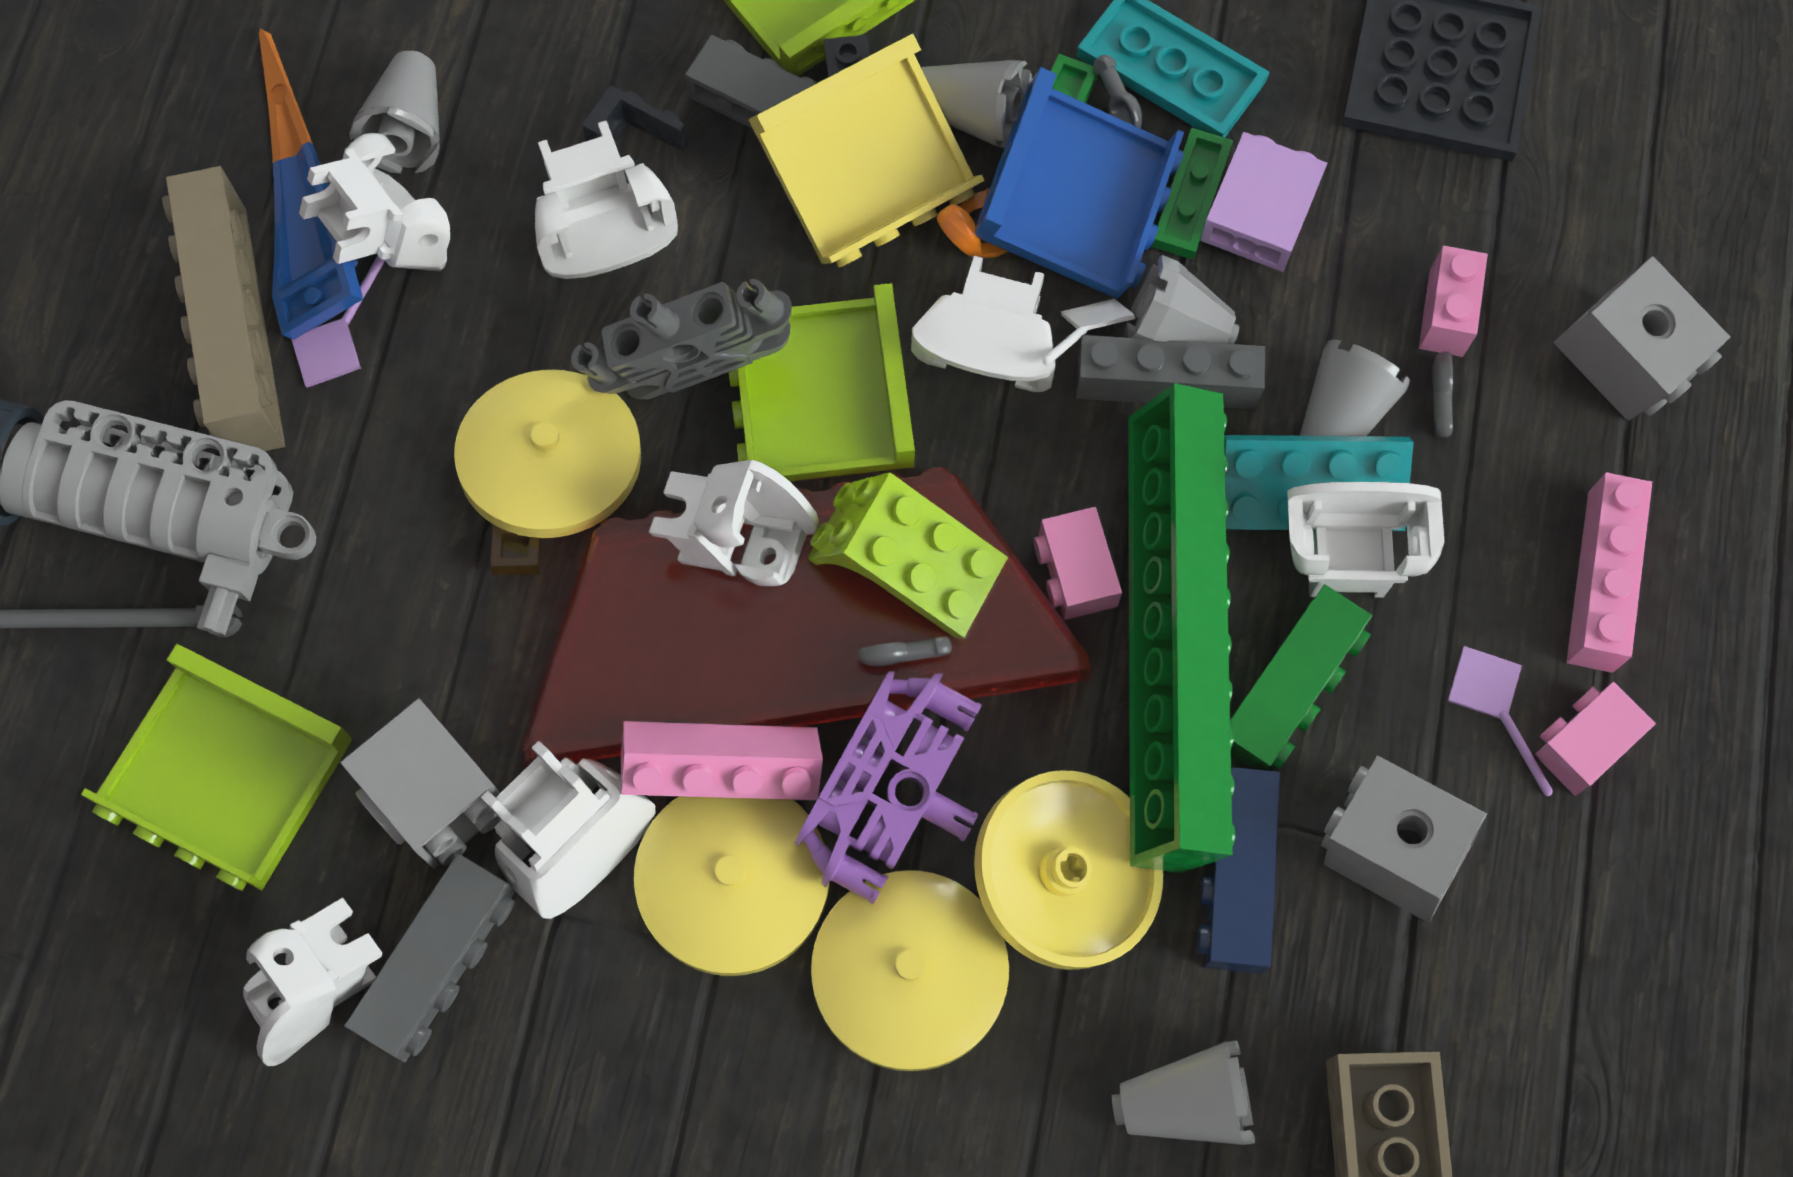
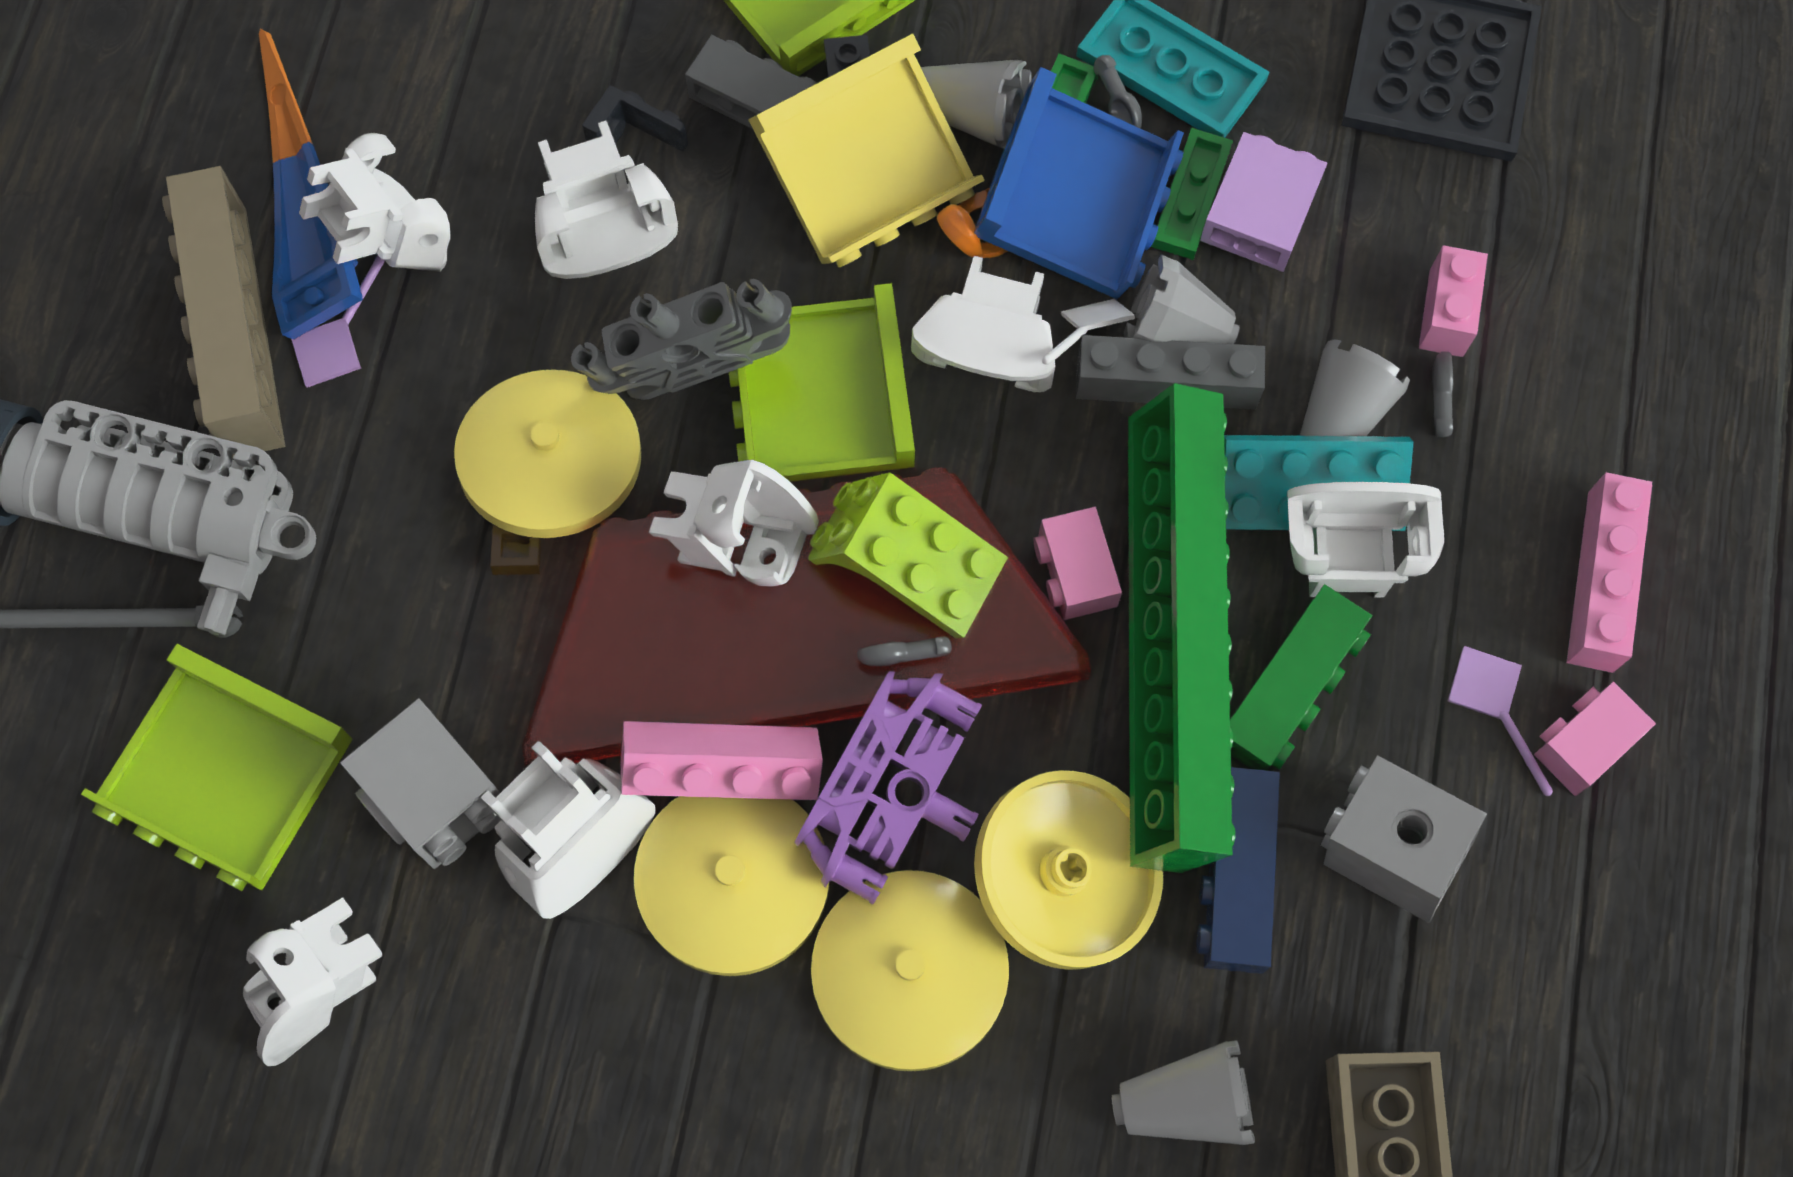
(404, 111): light grey cone -> none
(432, 958): dark grey brick -> none
(1643, 341): light grey brick -> none

